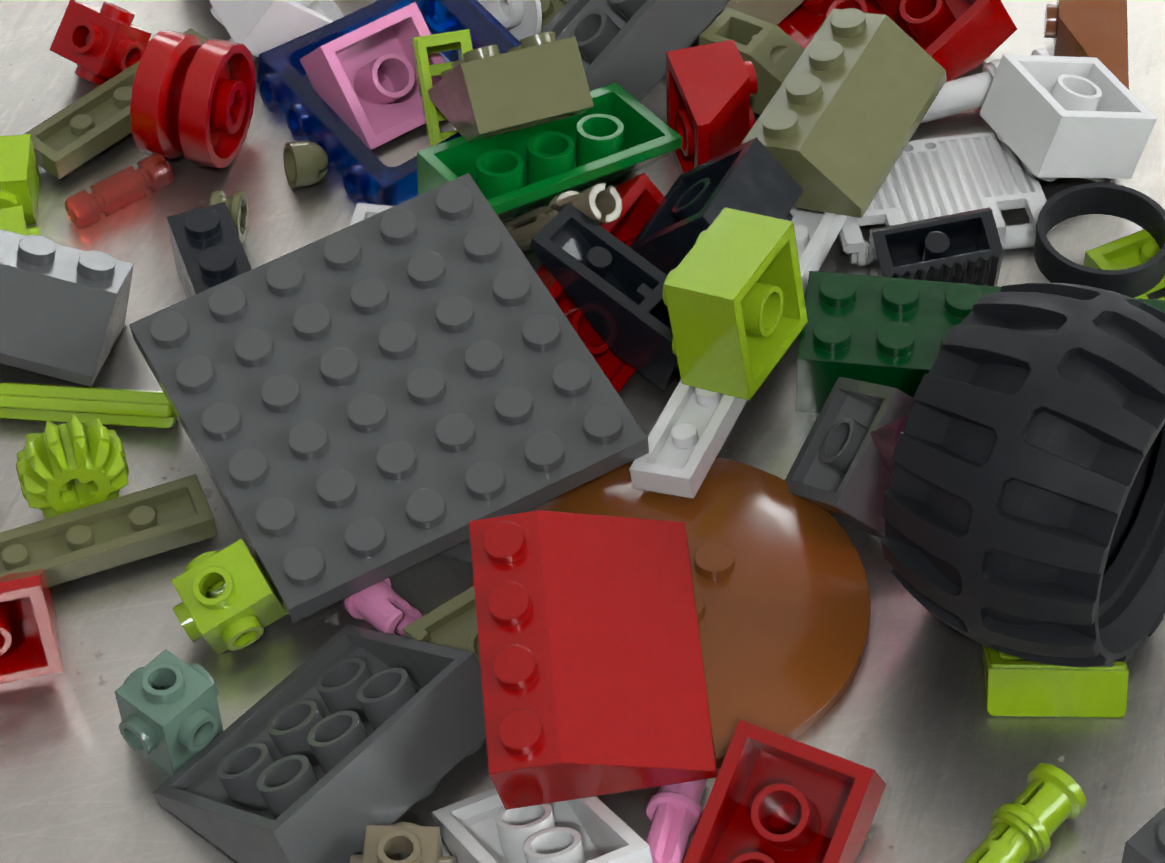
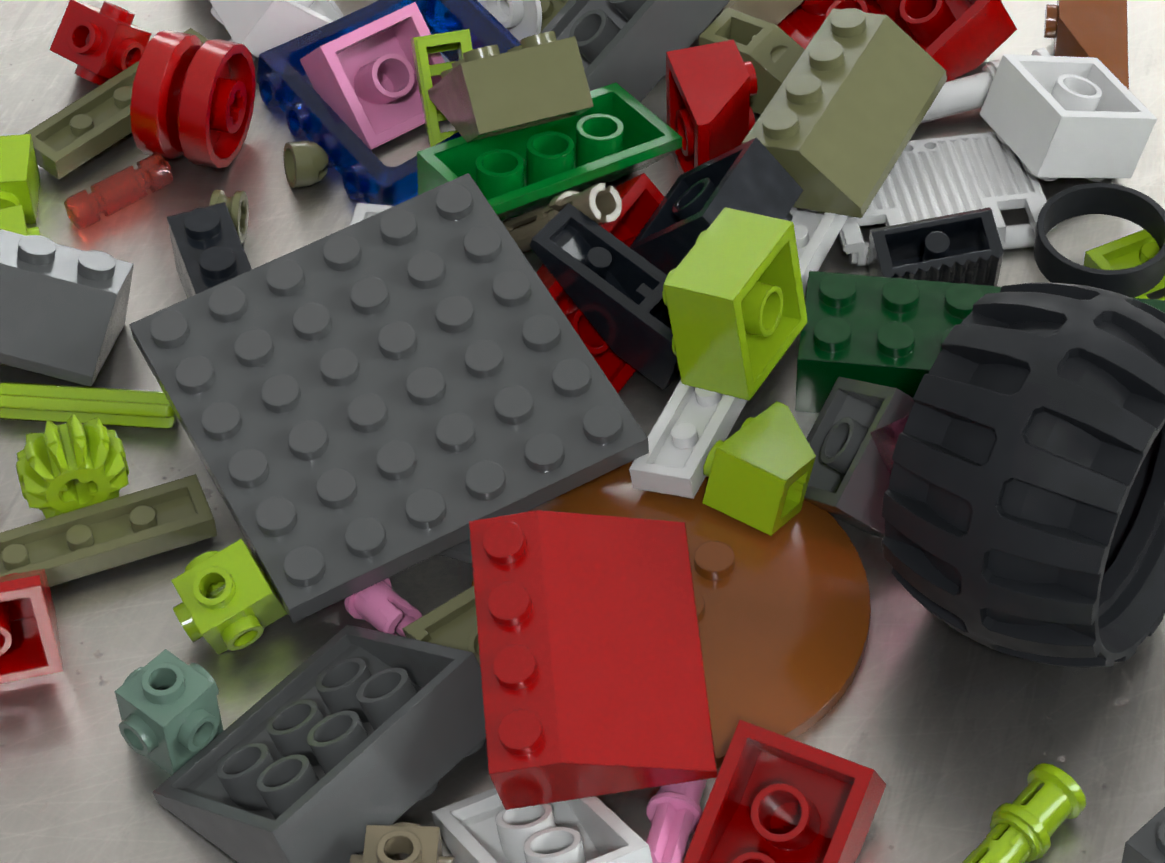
(760, 470): none -> lime slope
(1047, 690): lime slope -> none

